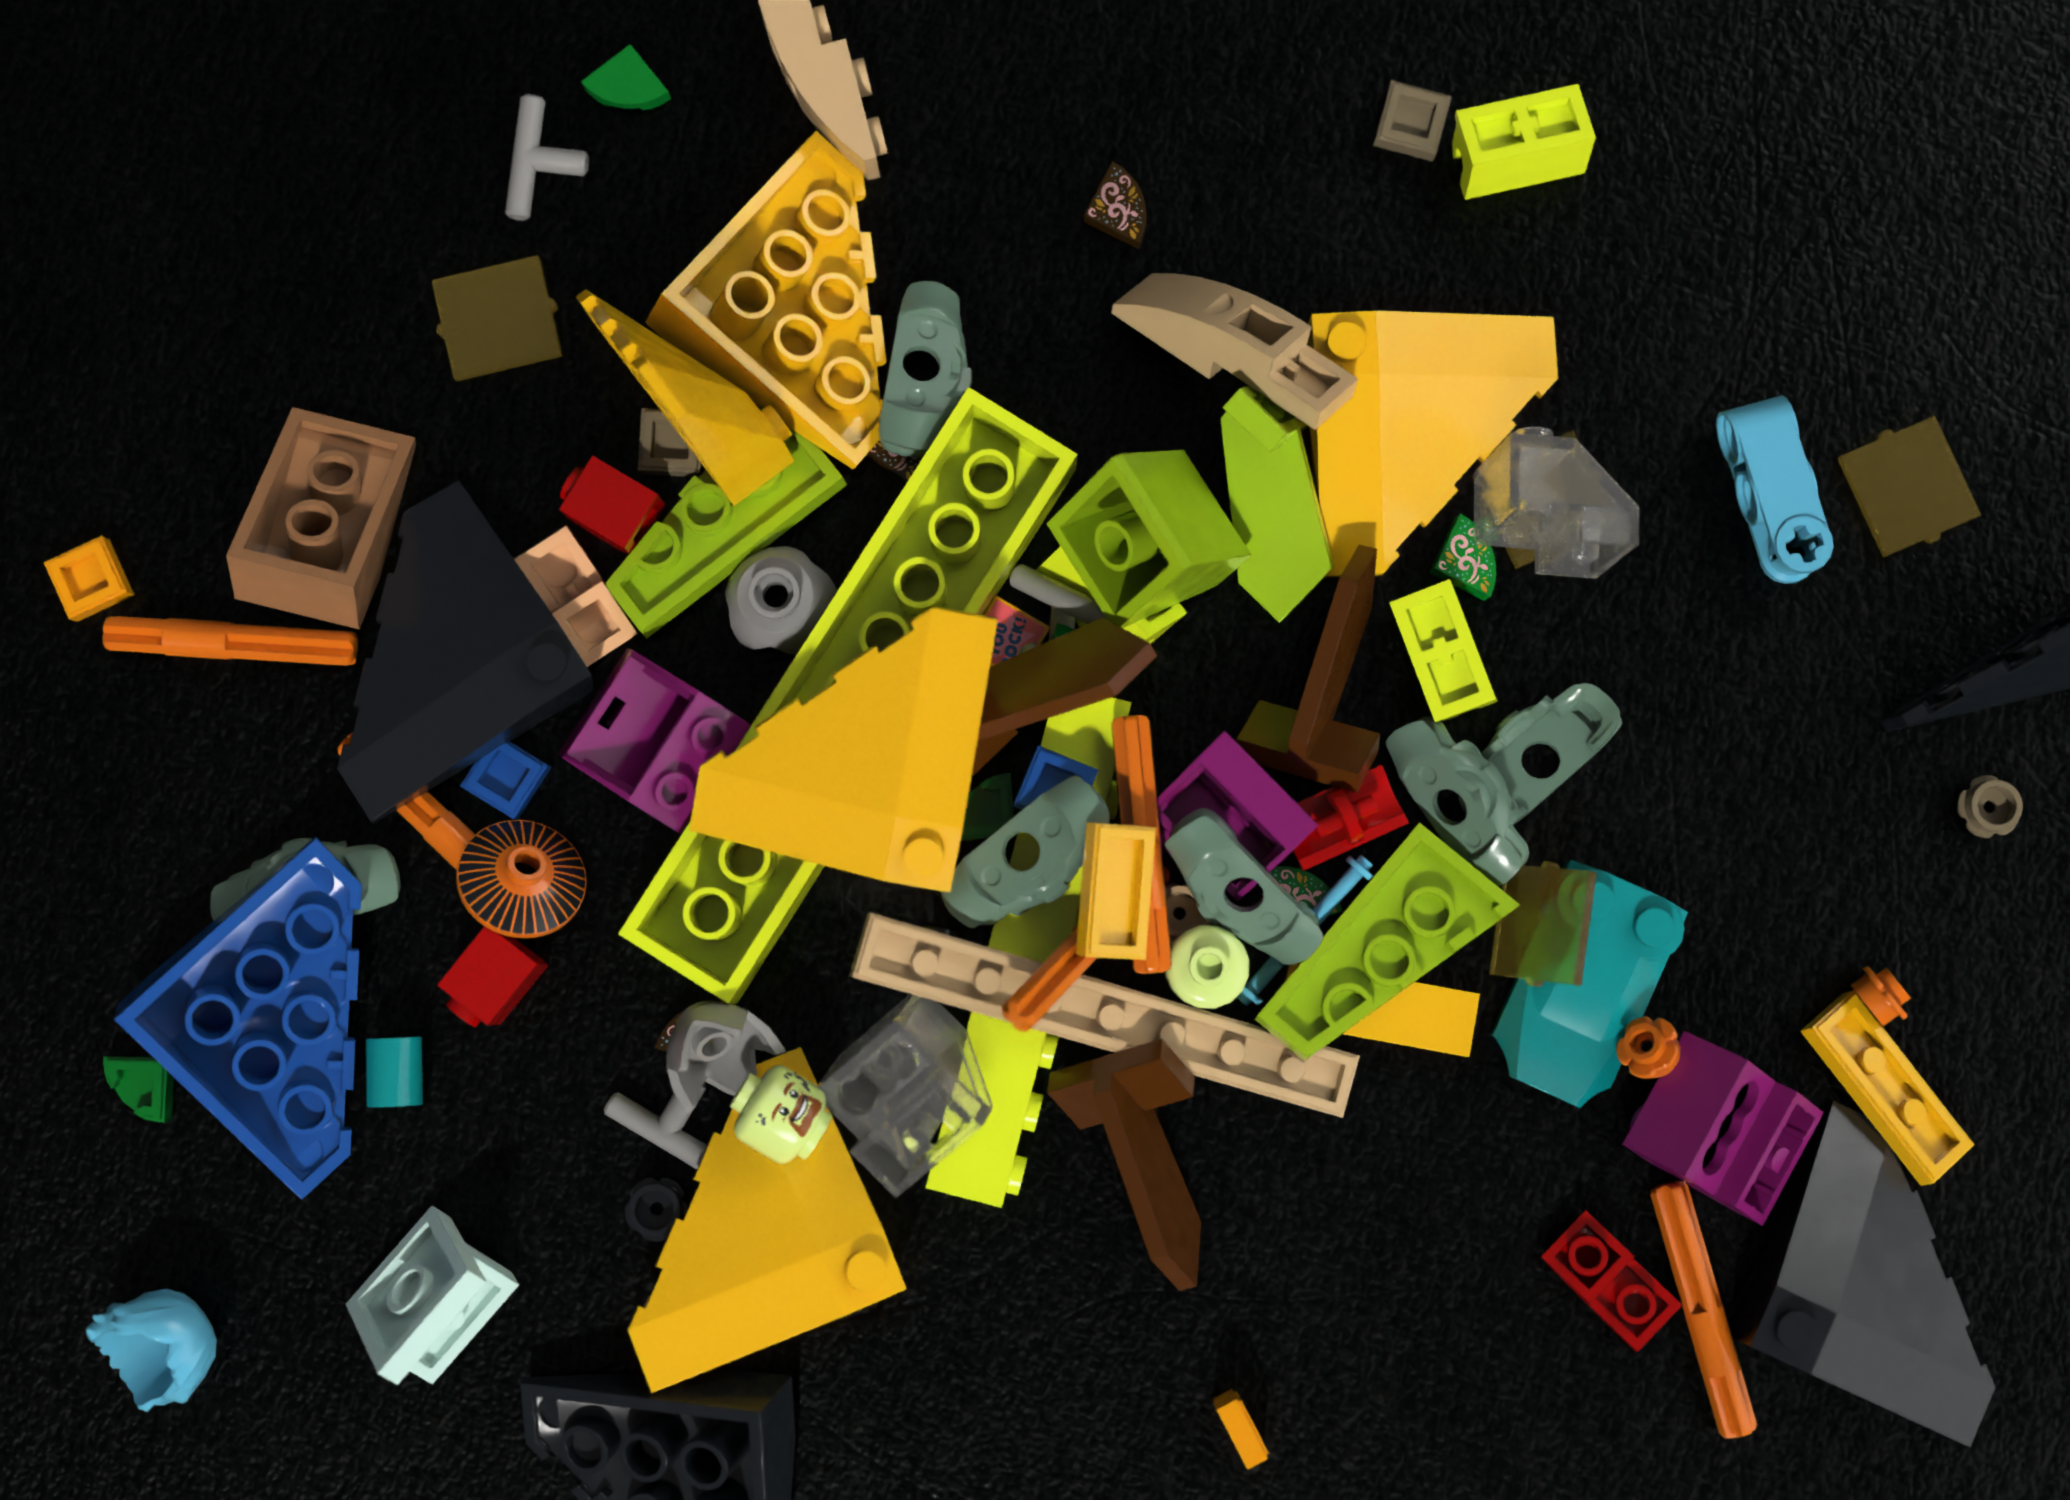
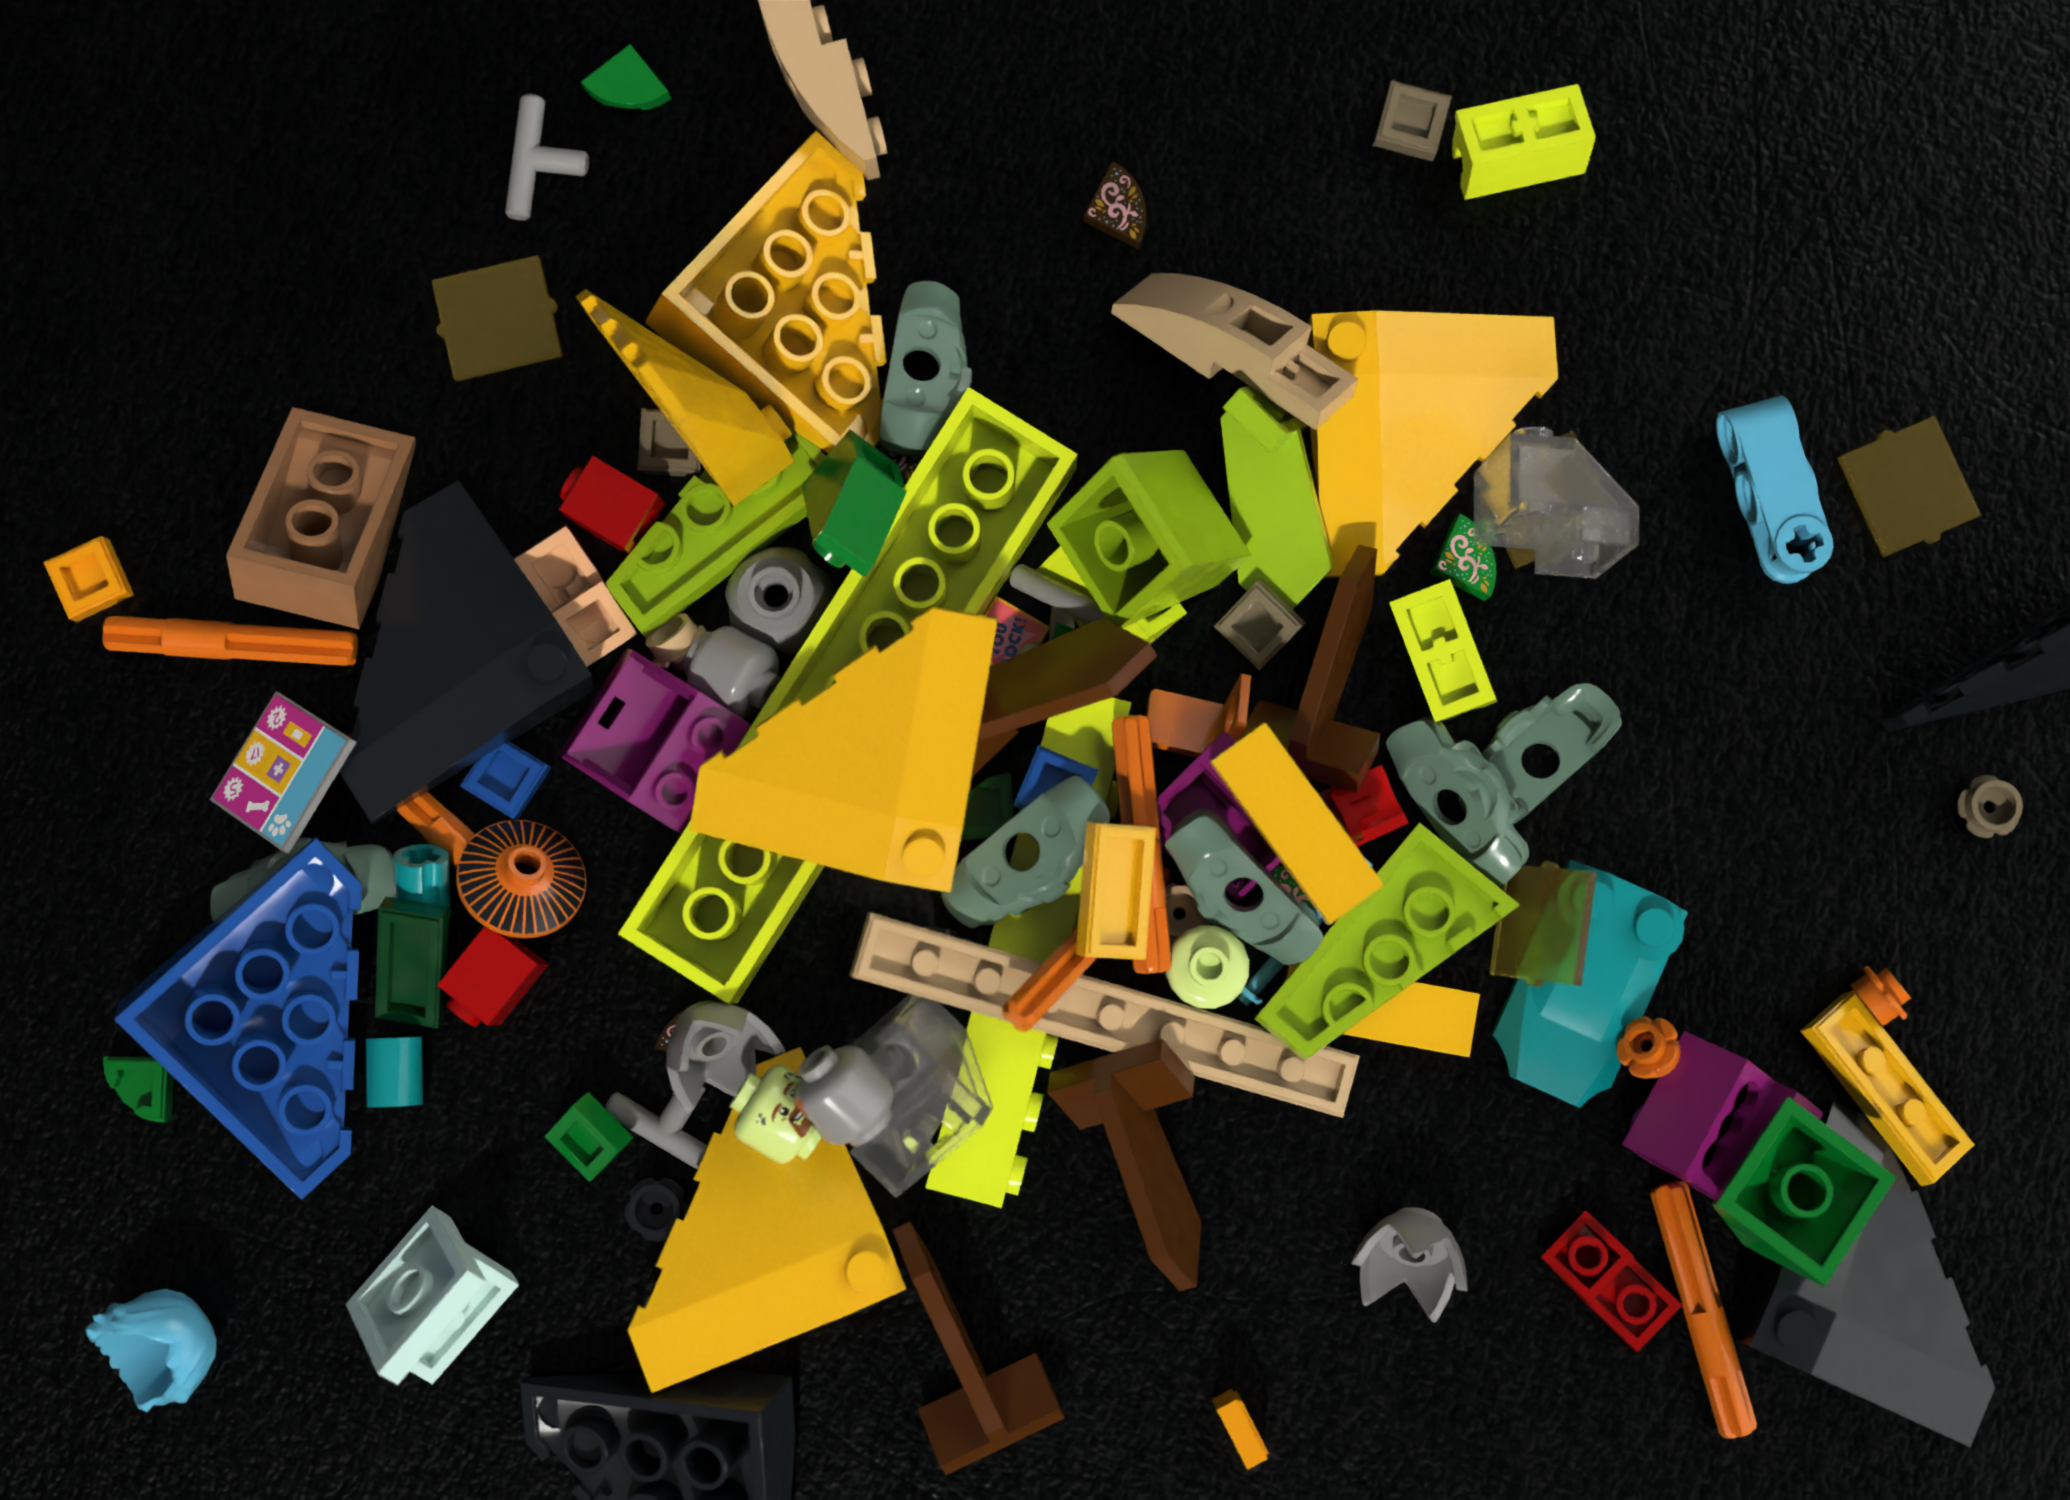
(282, 771): none -> piece
(411, 962): none -> dark green tile
(422, 874): none -> teal piece
(589, 1136): none -> green plate
(673, 641): none -> tan plate
(733, 669): none -> light grey head
(844, 1095): none -> light grey head
(853, 503): none -> green slope
(988, 1409): none -> reddish brown piece
(1193, 724): none -> orange bracket
(1260, 624): none -> dark tan tile
(1296, 824): none -> yellow tile
(1415, 1250): none -> light grey piece
(1802, 1193): none -> green slope

